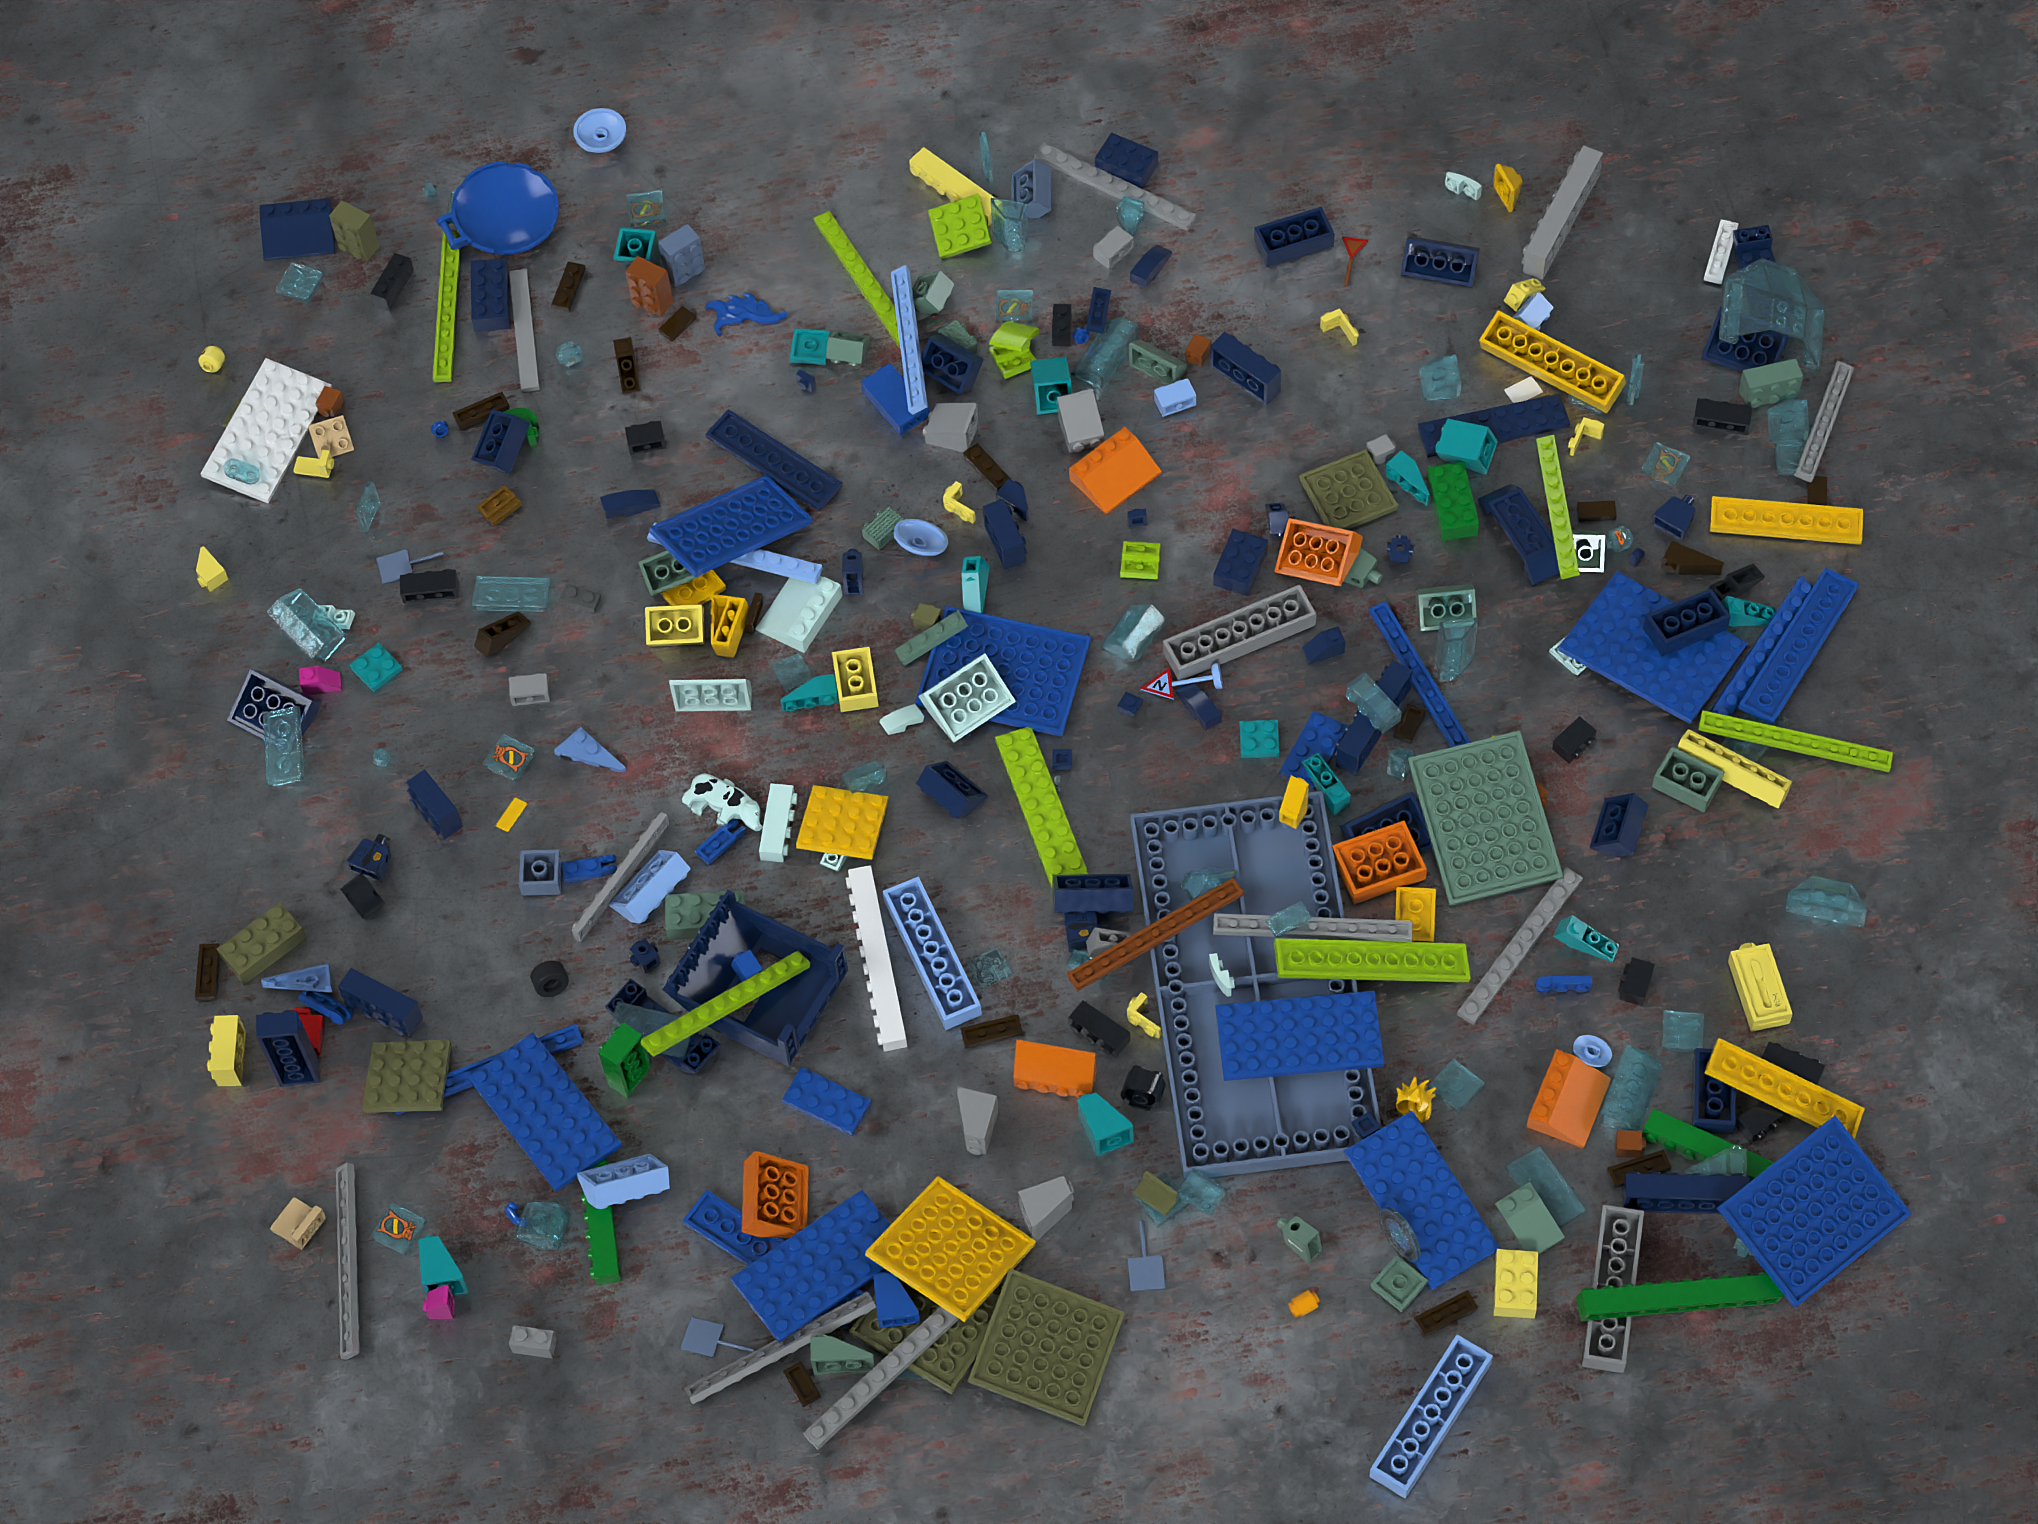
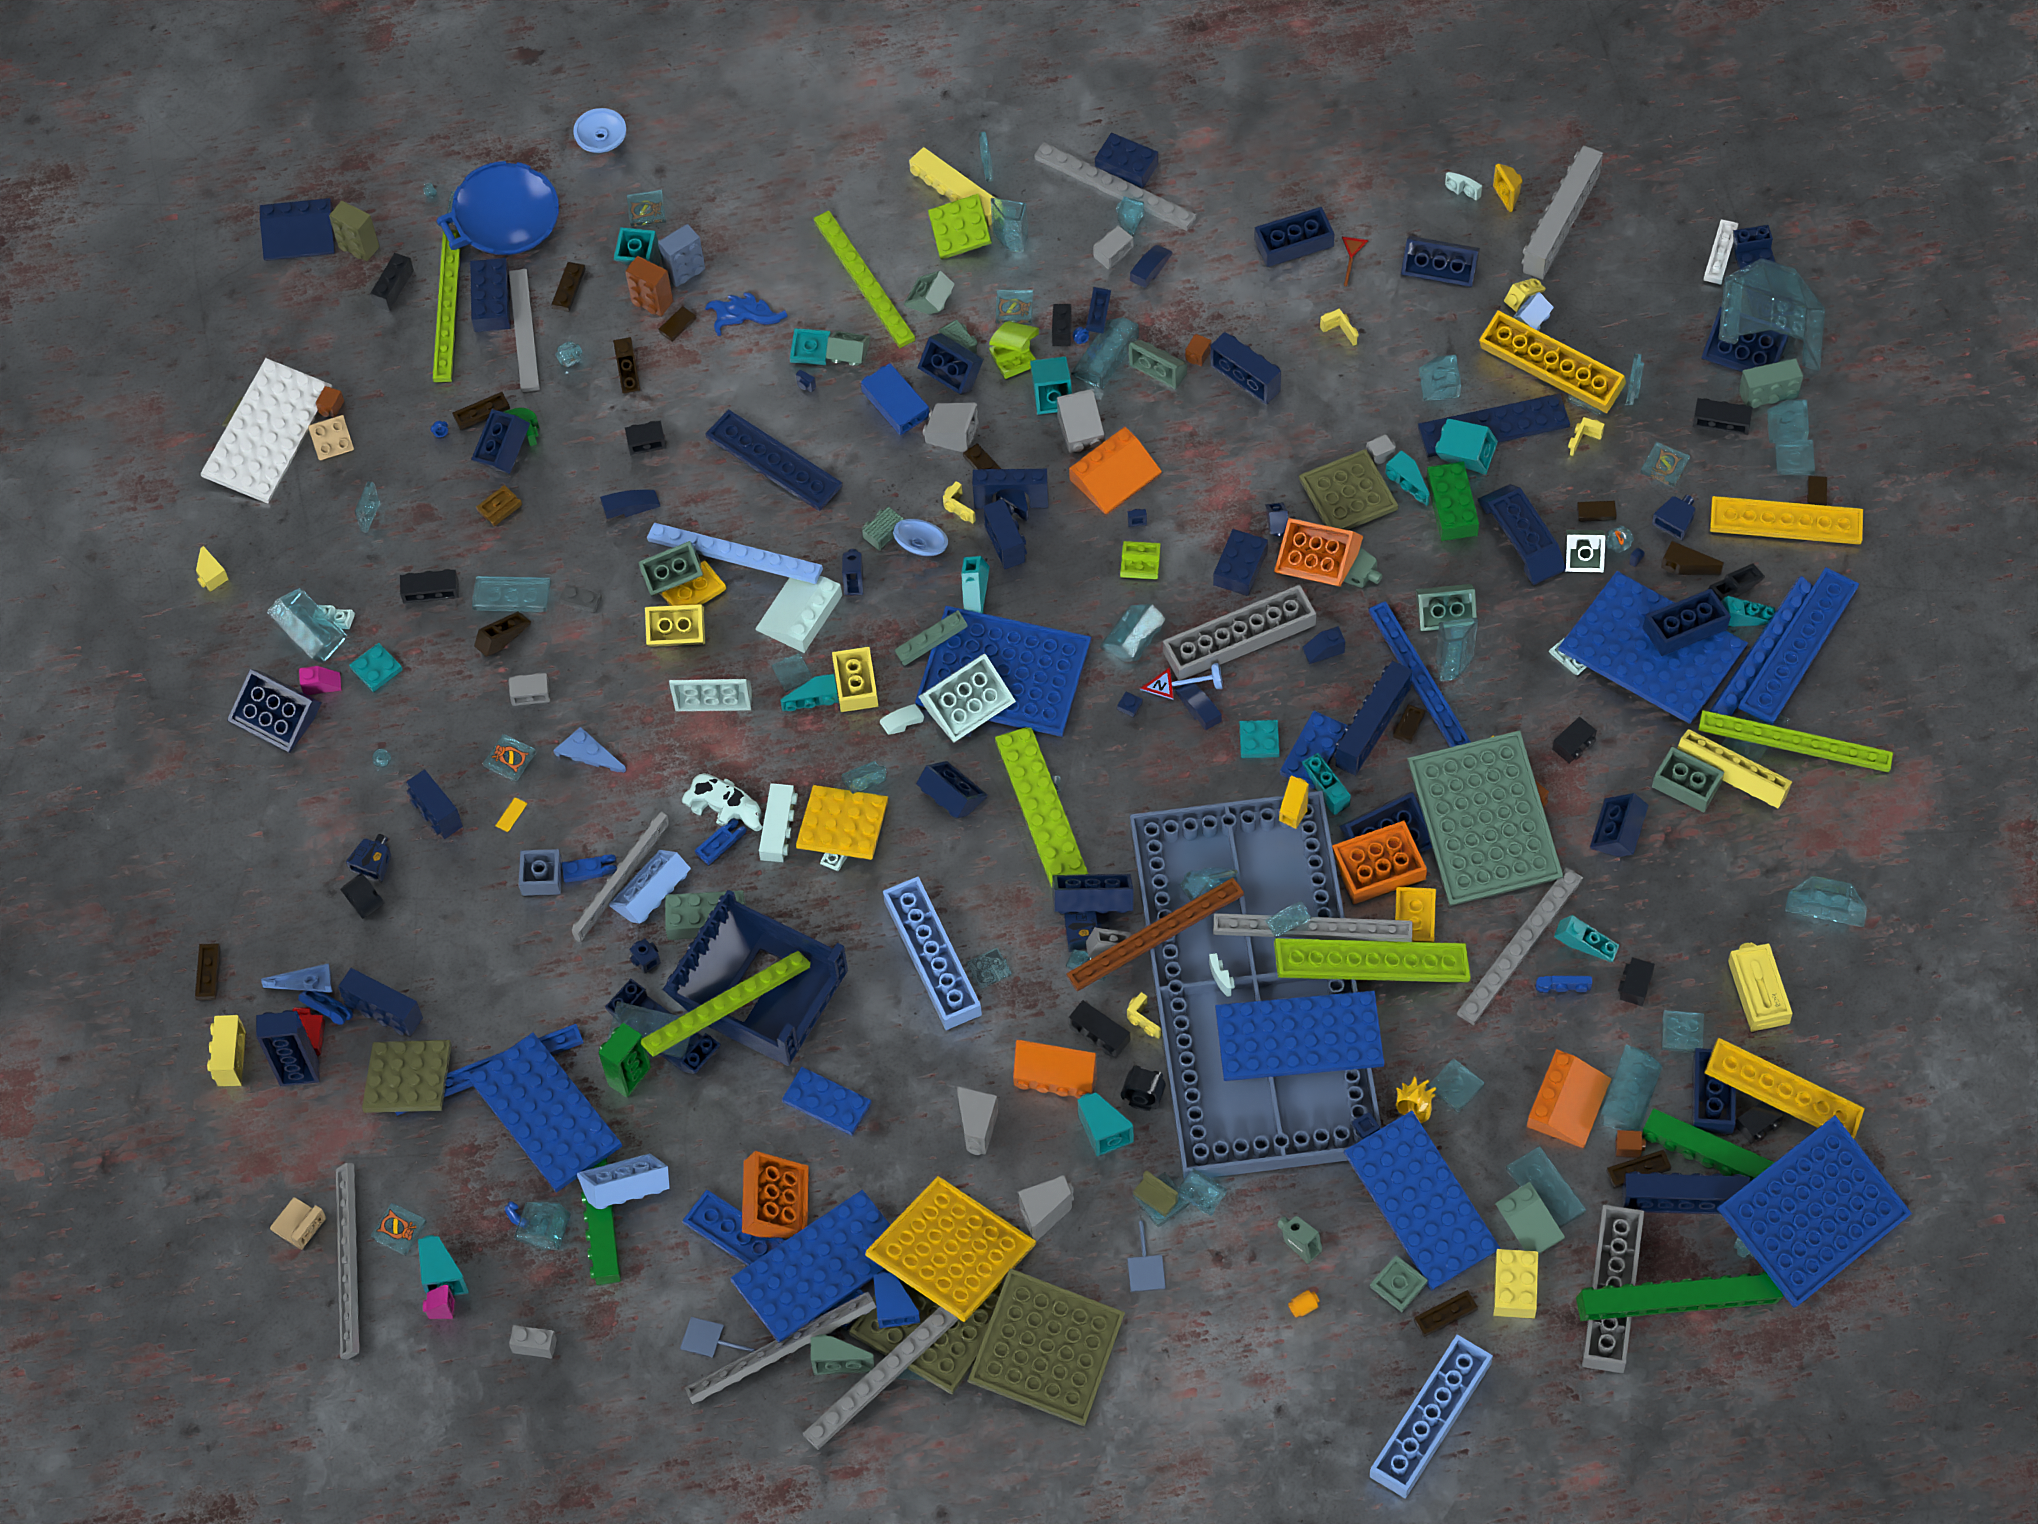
(211, 359): light yellow head -> none
(242, 471): clear light blue plate -> none
(261, 943): olive brick -> none
(283, 746): clear light blue tile -> none
(300, 282): clear light blue plate -> none
(315, 467): light yellow bracket -> none
(398, 564): sand blue piece -> none
(549, 978): black tyre -> none
(727, 623): yellow wedge -> none
(730, 525): blue plate -> none
(745, 965): blue brick -> none
(754, 613): dark brown tile -> none
(801, 1384): dark brown tile -> none
(877, 958): white brick -> none
(909, 340): light blue plate -> none
(925, 616): olive brick -> none
(932, 322): dark grey sticker -> none
(991, 1031): dark brown plate -> none
(1031, 481): none -> dark blue arch
(1032, 186): sand blue slope -> none
(1062, 759): dark blue plate -> none
(1175, 397): light blue brick -> none
(1373, 703): clear light blue brick -> none
(1398, 763): clear light blue slope -> none
(1399, 1234): piece -> none
(1403, 556): dark blue brick -> none
(1523, 390): white sticker -> none
(1558, 507): lime plate -> none
(1592, 1050): light blue dish -> none
(1726, 1162): clear light blue slope -> none
(1794, 1062): black brick -> none
(1824, 421): light grey tile -> none

